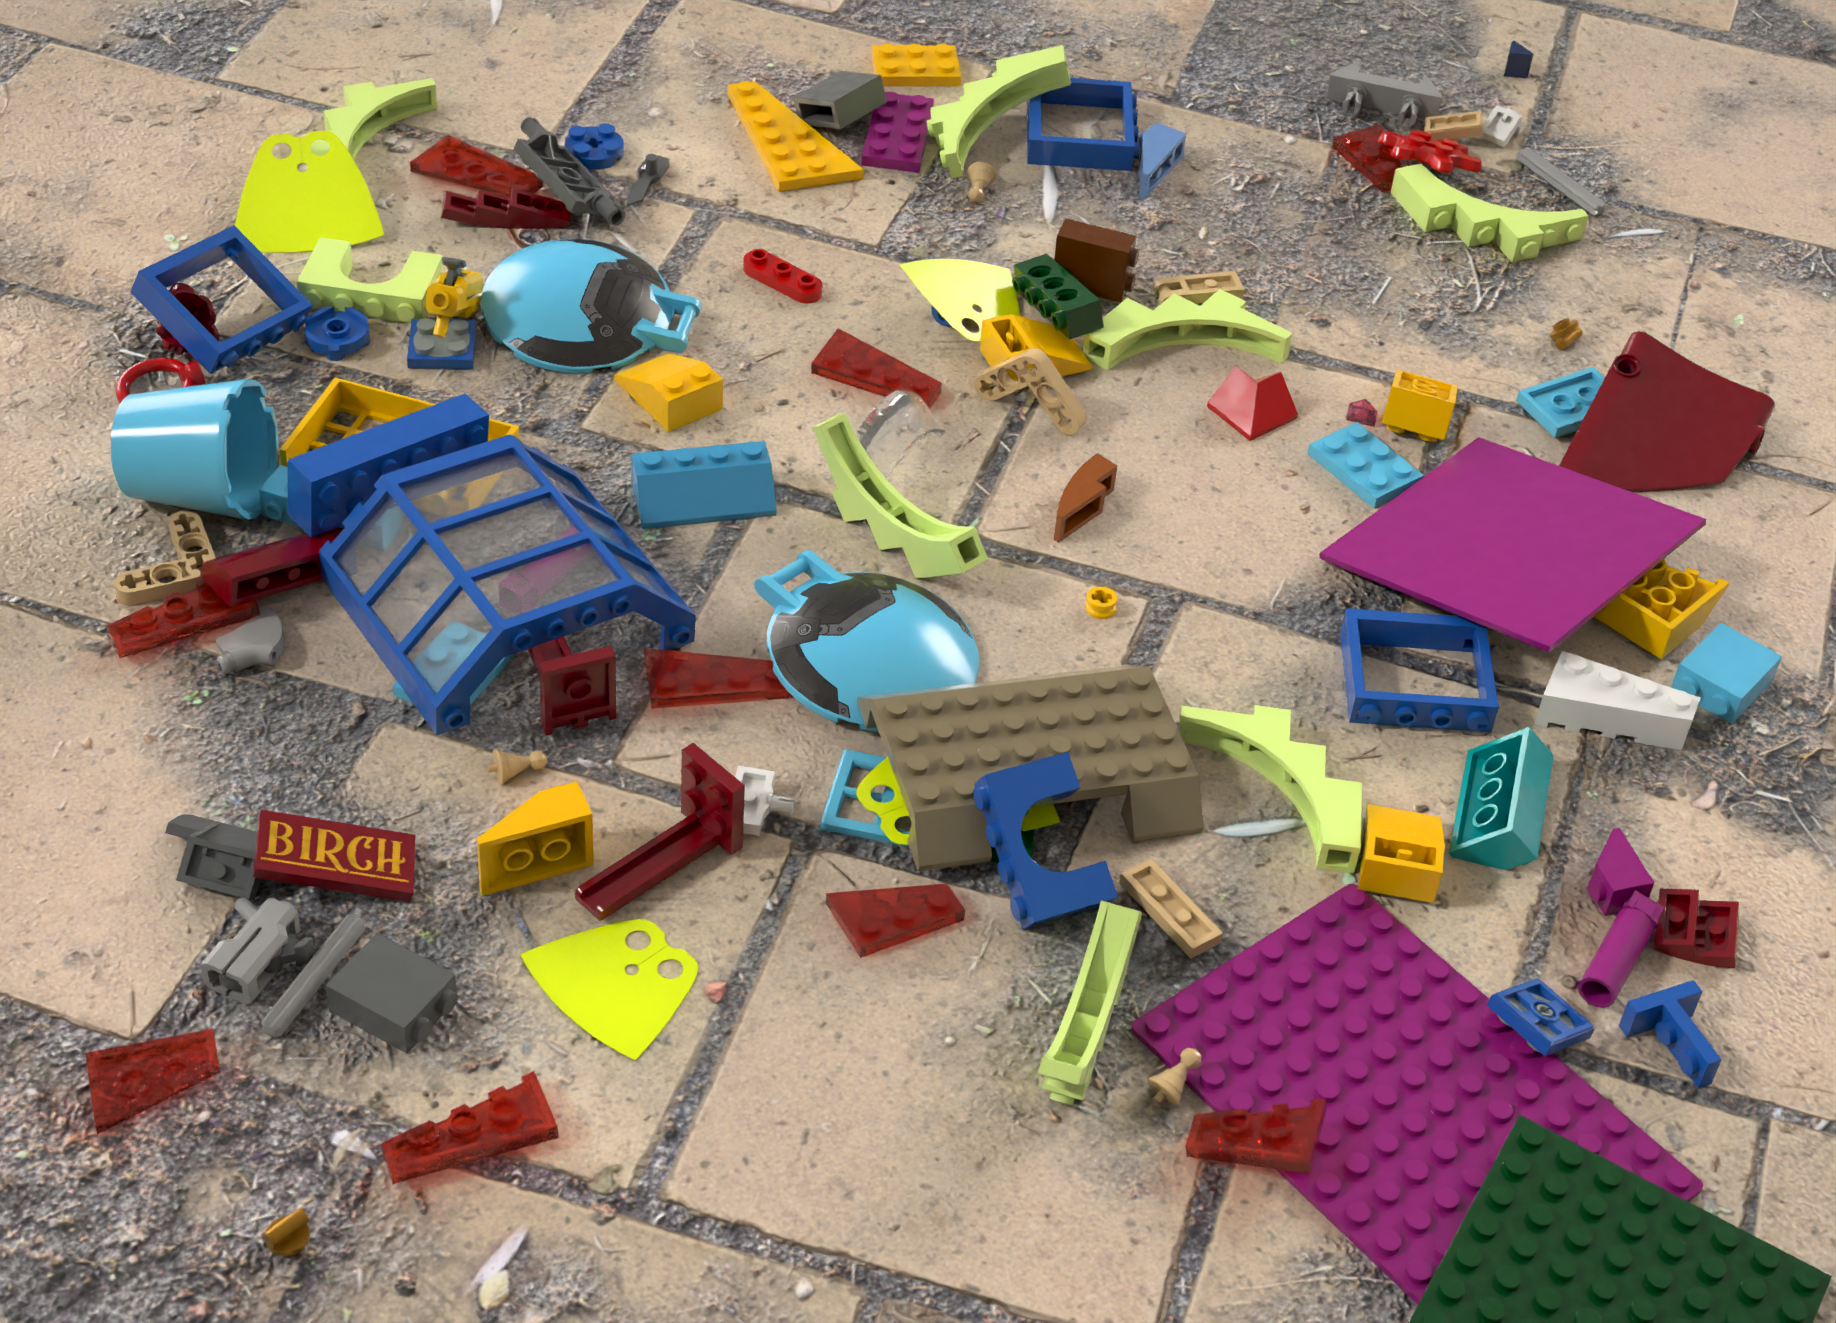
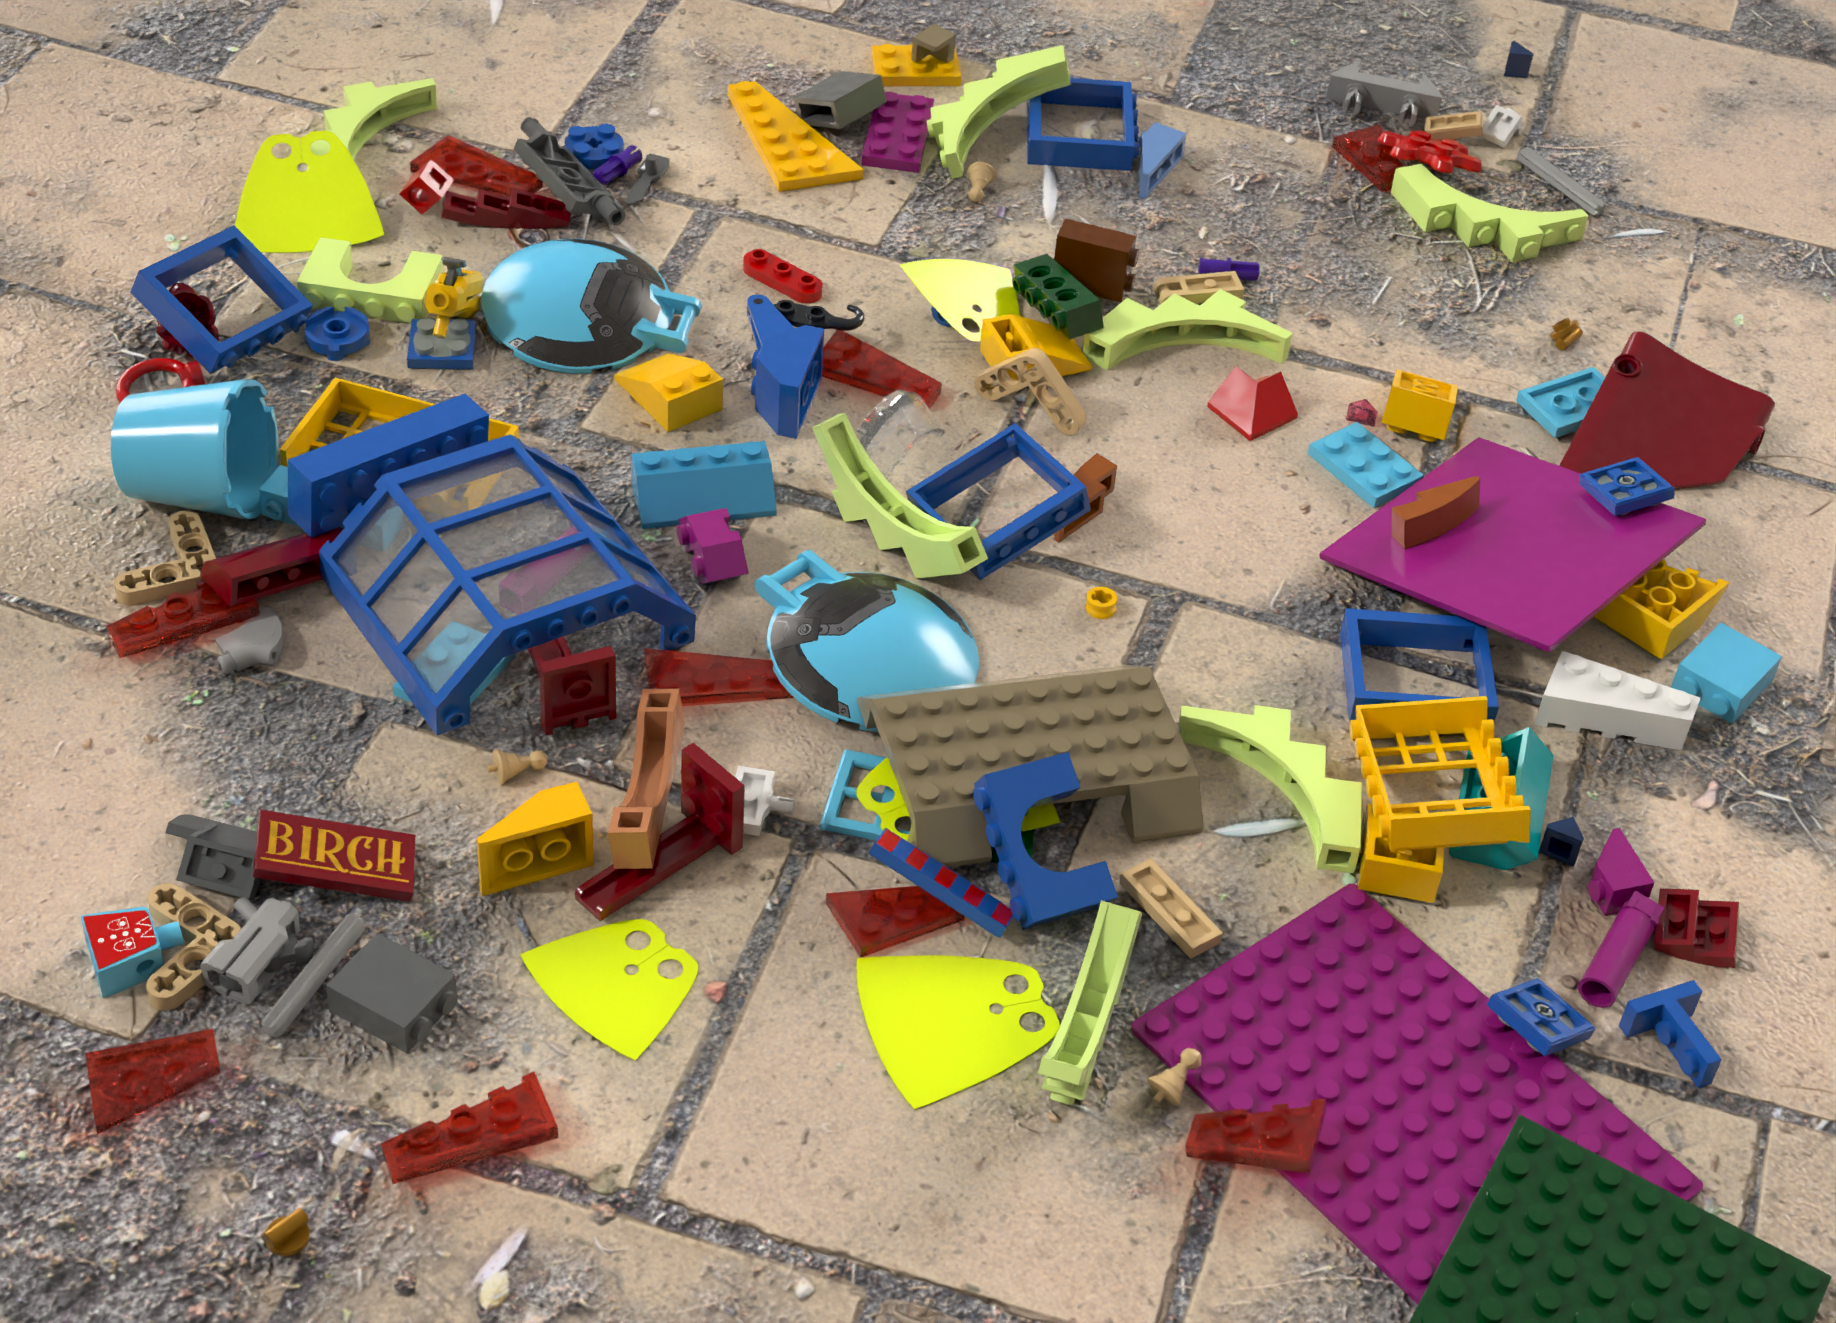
(127, 946): none -> torso
(201, 942): none -> tan beam
(426, 187): none -> red brick
(618, 165): none -> dark purple axle
(639, 818): none -> nougat arch
(716, 549): none -> magenta brick
(790, 358): none -> blue slope
(934, 42): none -> dark tan panel
(936, 1020): none -> neon yellow piece
(942, 882): none -> blue tile
(1030, 527): none -> blue window
(1244, 270): none -> dark purple axle
(1435, 511): none -> dark orange slope
(1501, 823): none -> yellow window
(1562, 841): none -> dark blue slope
(1626, 486): none -> blue piece

